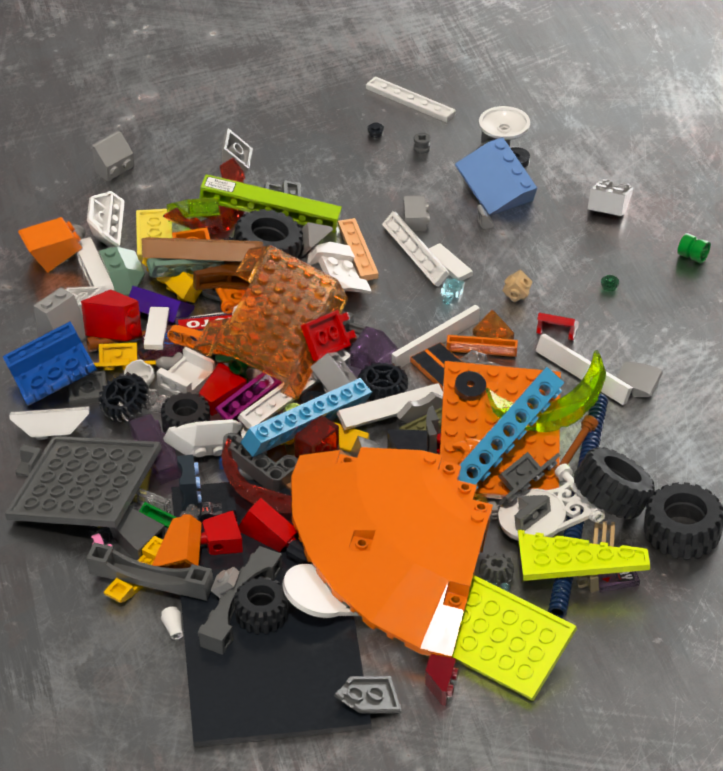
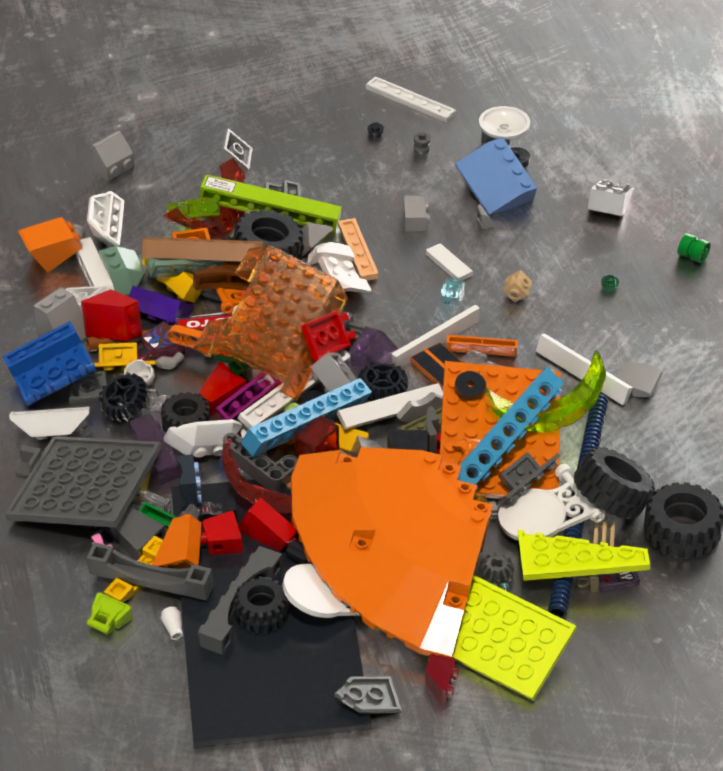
(109, 611): none -> lime piece
(151, 224): light yellow tile -> none
(156, 328): white tile -> none
(187, 374): white panel -> none
(224, 581): light grey bracket -> none
(415, 249): white plate -> none
(493, 327): clear orange wing -> none
(531, 510): dark grey slope -> none
(557, 320): red piece -> none
(588, 425): dark orange piece -> none

